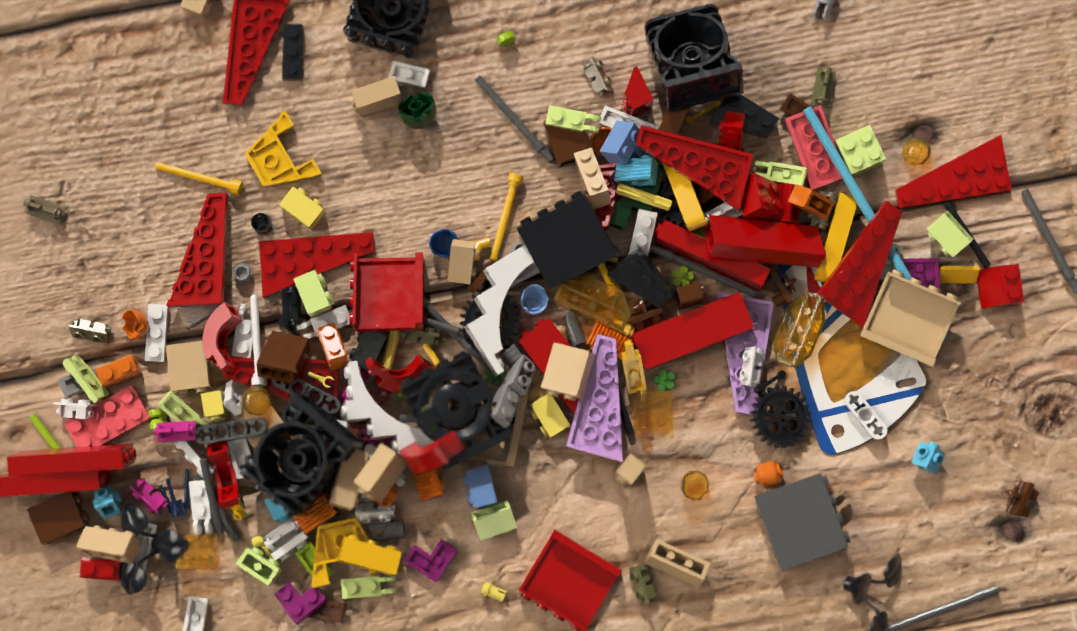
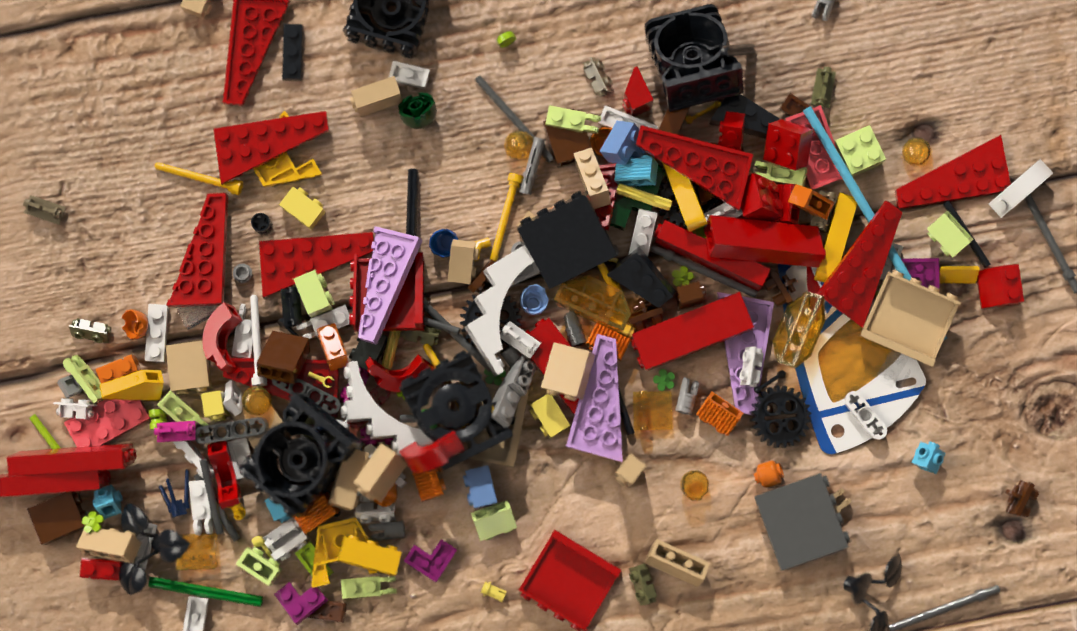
(92, 521): none -> lime plant
(134, 386): none -> yellow slope
(143, 491): dark pink hinge -> none
(205, 591): none -> green axle
(256, 143): none -> red wing
(386, 274): none -> lavender wing
(412, 202): none -> black axle
(518, 145): none -> clear yellow hair
(519, 339): none -> white hinge
(532, 165): none -> light grey pin
(633, 369): yellow hinge -> none
(687, 400): none -> light grey hinge
(719, 414): none -> orange brick
(736, 50): none -> black axle
(788, 144): none -> red brick
(1020, 188): none -> white arch

